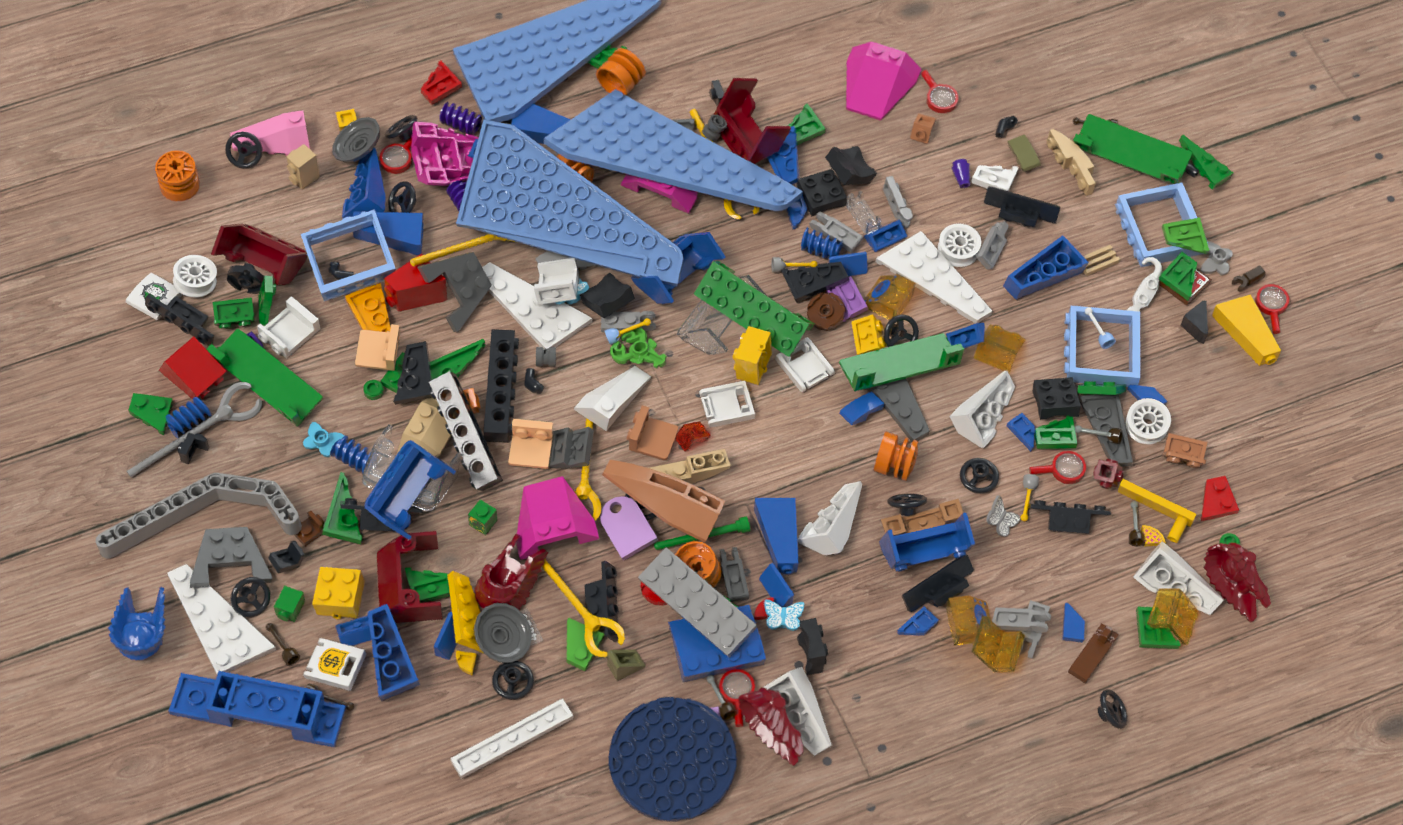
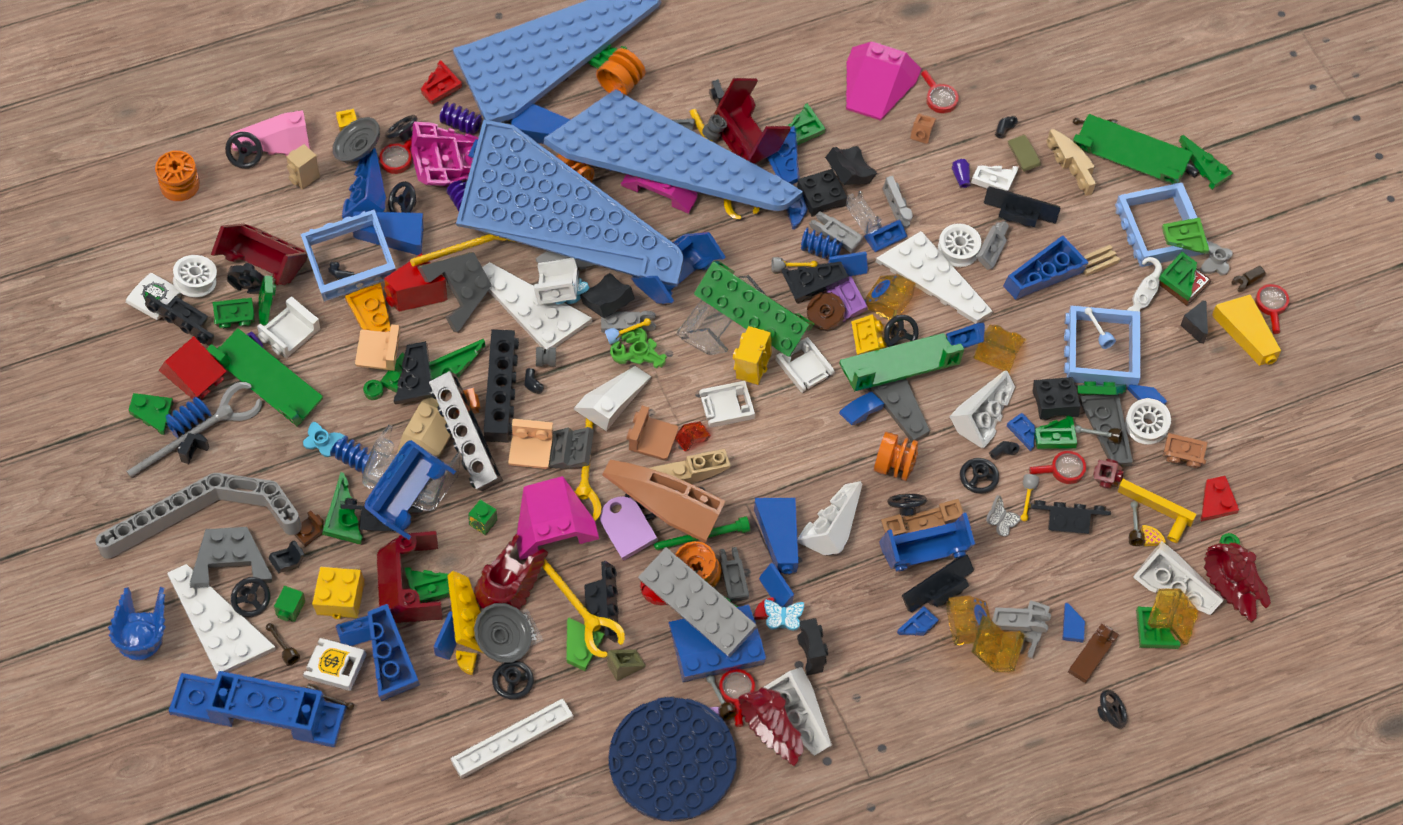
(1004, 447): none -> black arm

